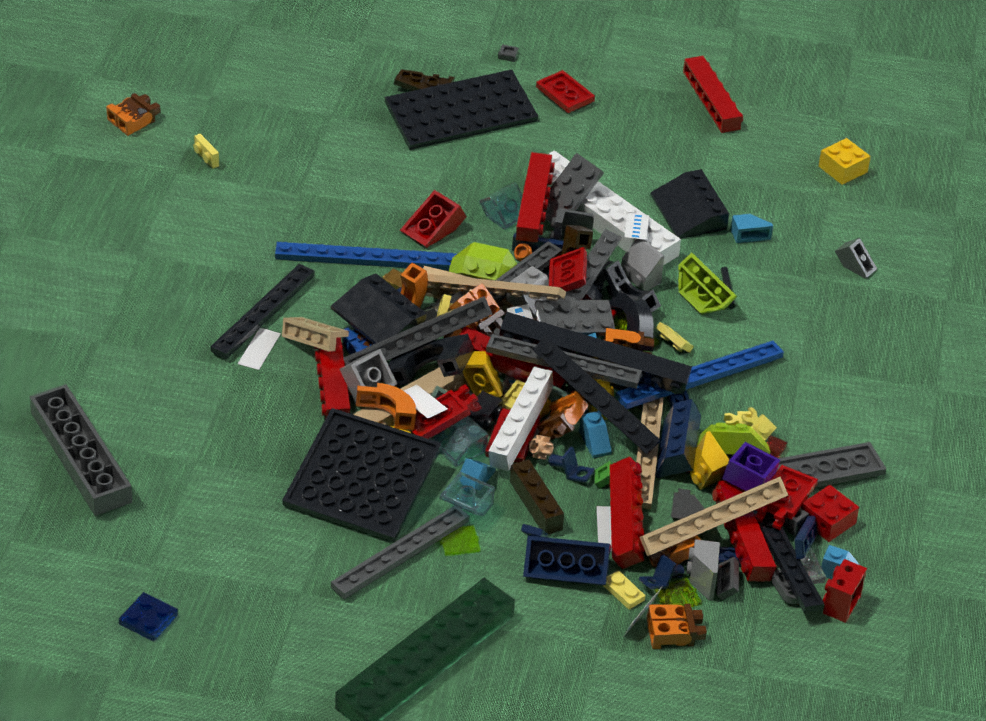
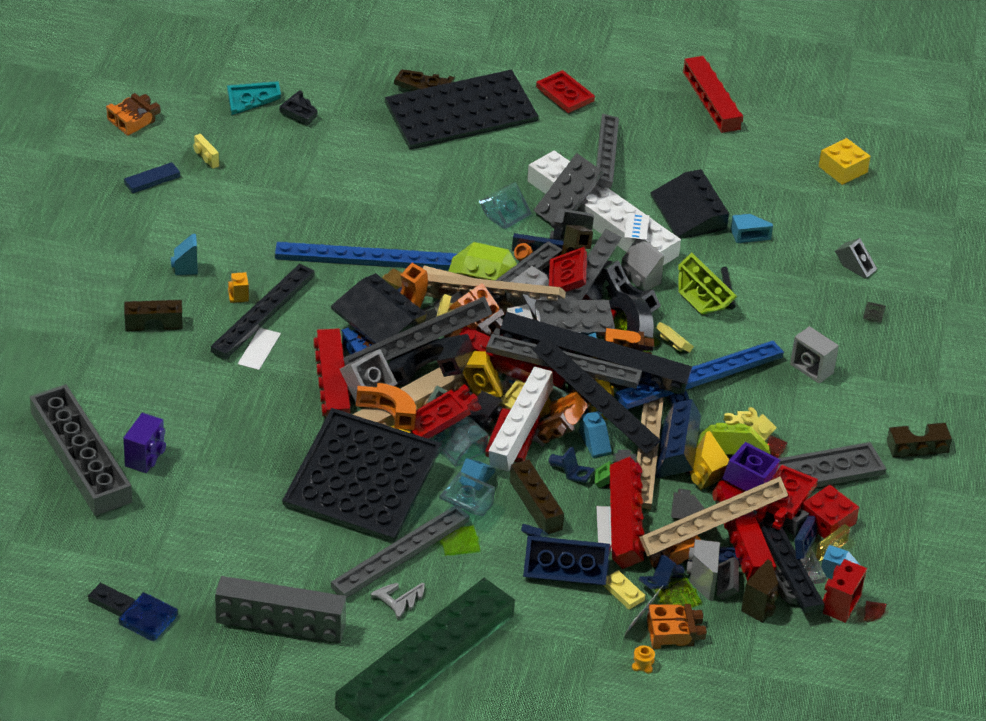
(110, 599): none -> black plate
(139, 312): none -> dark brown arch
(144, 443): none -> dark purple brick
(152, 177): none -> dark blue tile
(185, 257): none -> dark azure slope
(238, 288): none -> light orange brick
(248, 96): none -> teal wing
(280, 609): none -> dark grey brick
(299, 108): none -> black wing
(312, 332): tan fence -> none
(399, 604): none -> light grey piece
(425, 402): white sticker -> none
(434, 220): red slope -> none
(508, 53): dark grey tile -> none
(534, 197): red brick -> none
(541, 447): light nougat gear -> none
(607, 149): none -> dark grey plate
(622, 454): none -> dark grey plate
(643, 659): none -> light orange brick
(761, 593): none -> dark brown slope
(814, 354): none -> light grey brick
(836, 539): none -> clear yellow tile
(874, 312): none -> clear smoke plate
(874, 610): none -> clear red tile
(905, 443): none -> dark brown arch

